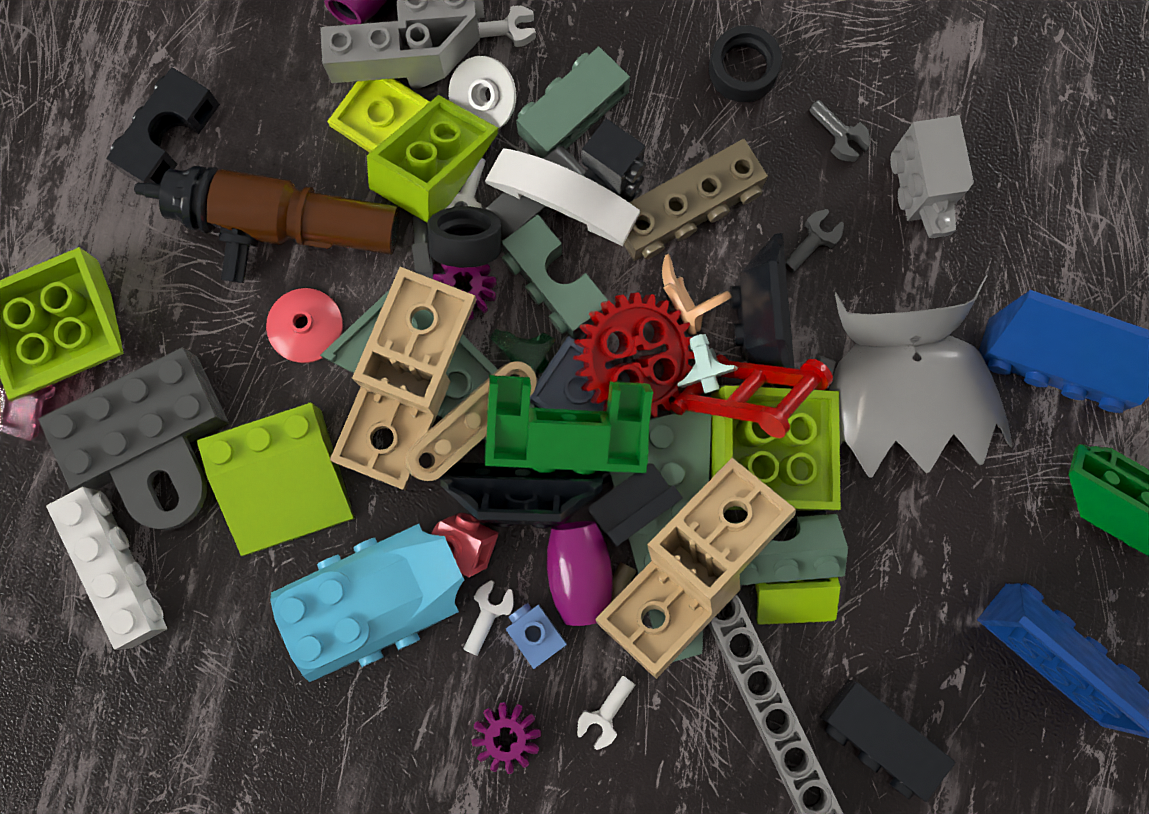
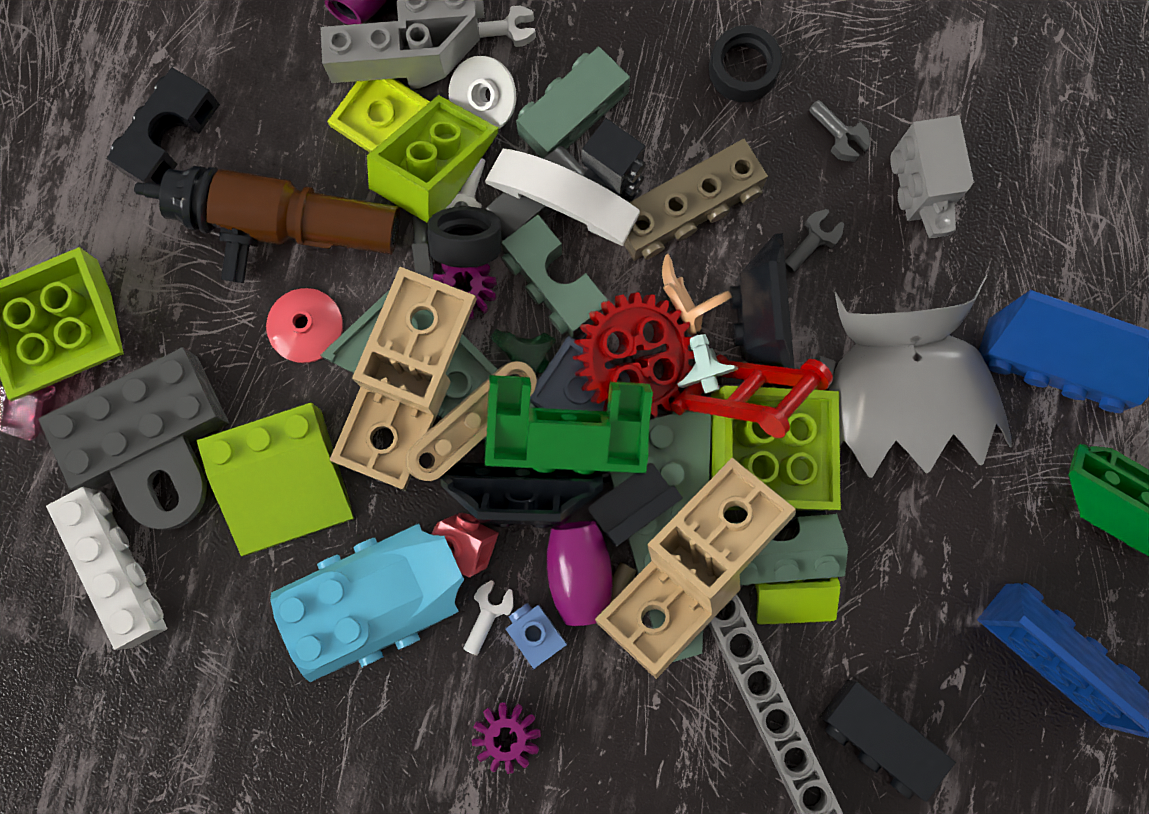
(606, 713): white bar -> none

